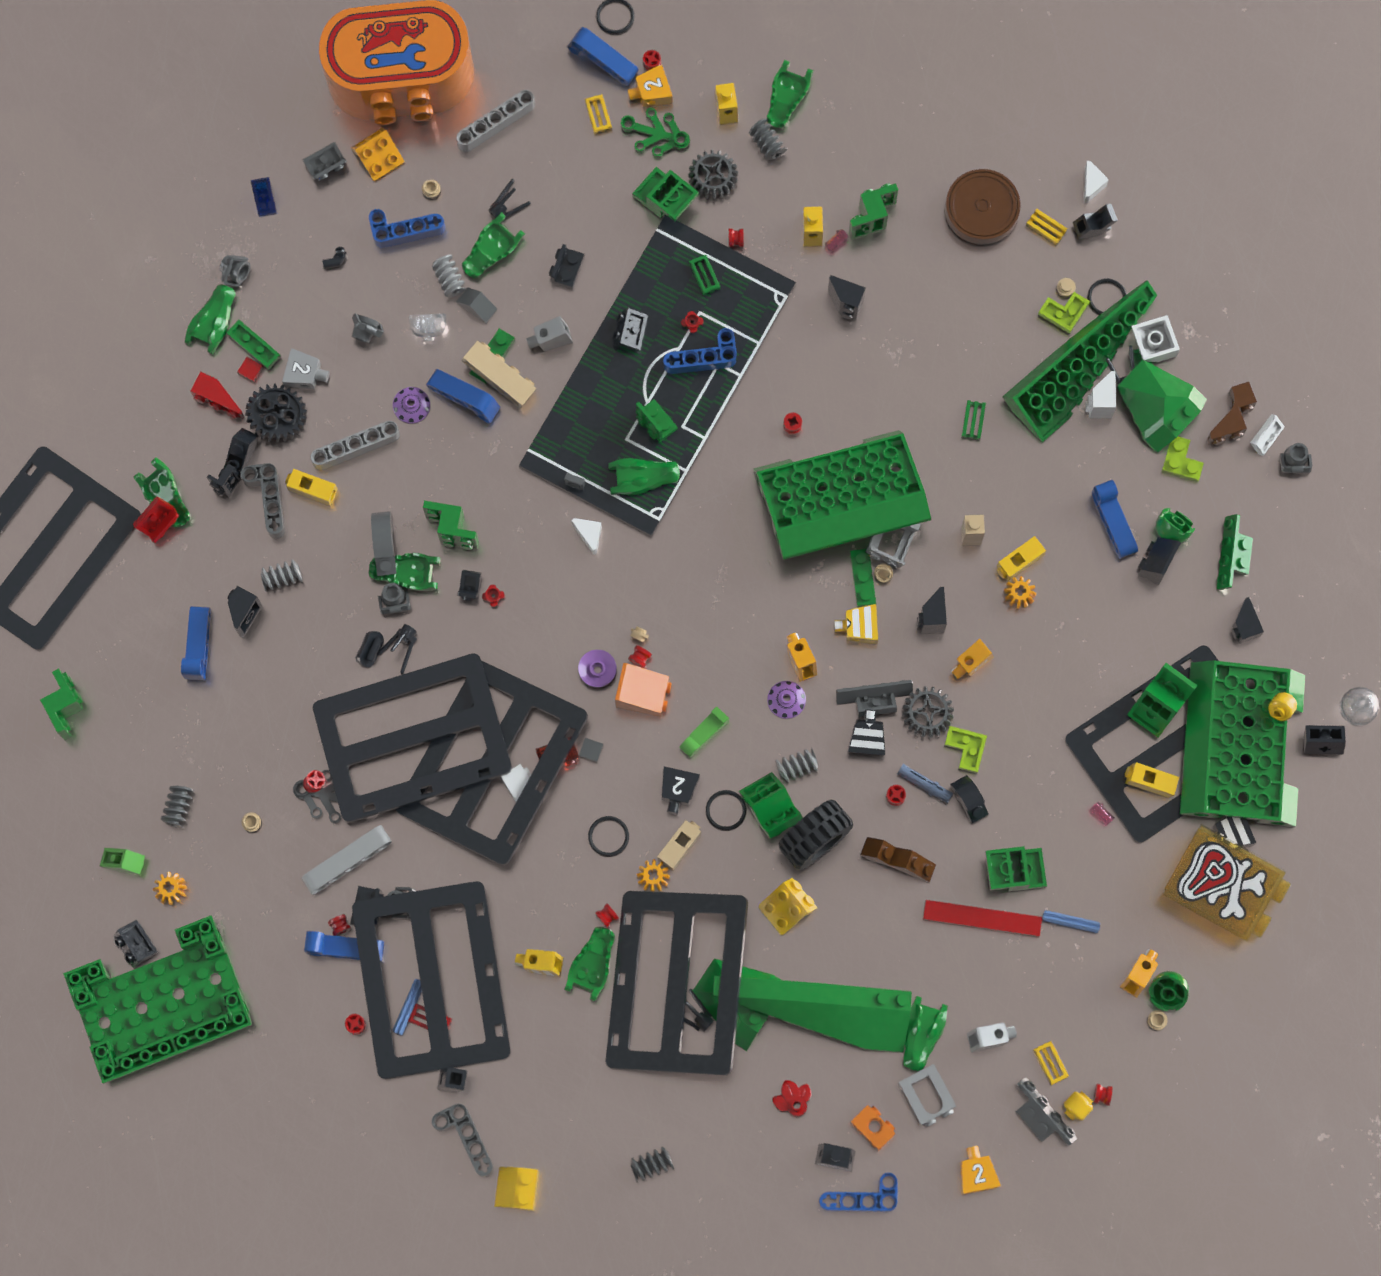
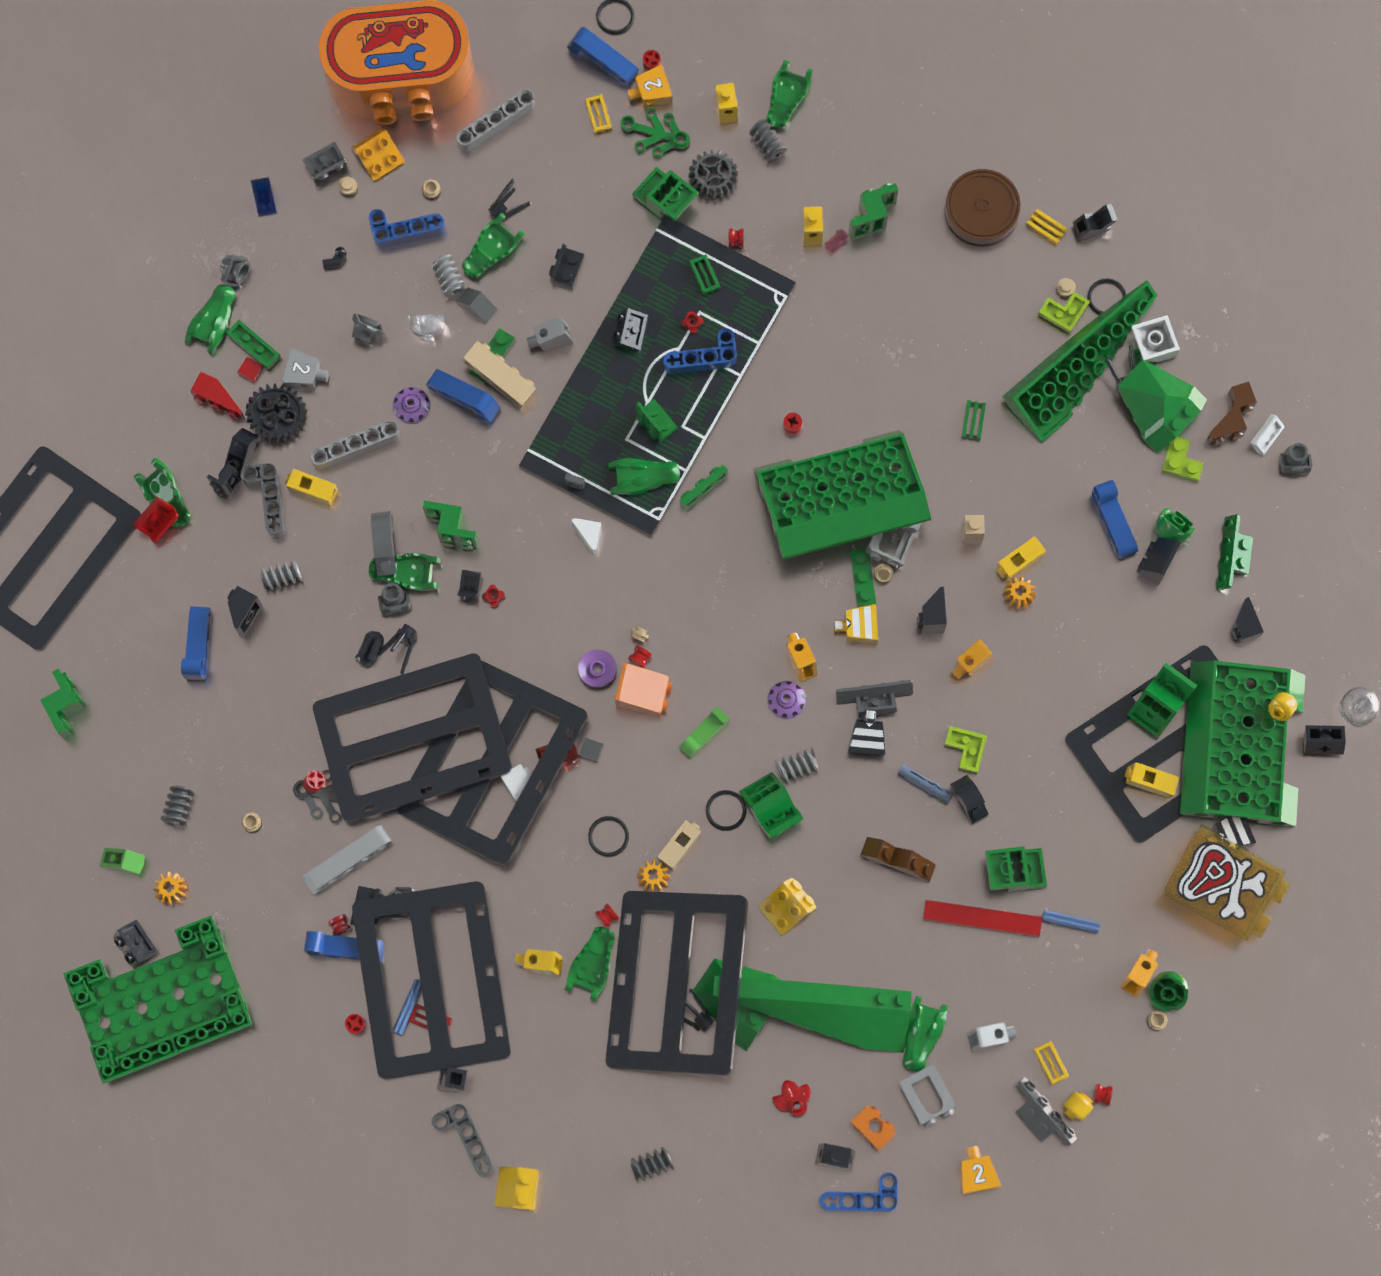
(347, 185): none -> tan plate
(678, 788): black torso -> none
(703, 486): none -> green plate
(815, 834): black tyre -> none
(846, 297): black slope -> none
(898, 792): red wheel -> none
(925, 695): dark grey gear -> none
(1094, 181): white slope -> none
(1102, 400): white slope -> none
(1102, 813): clear pink pin -> none

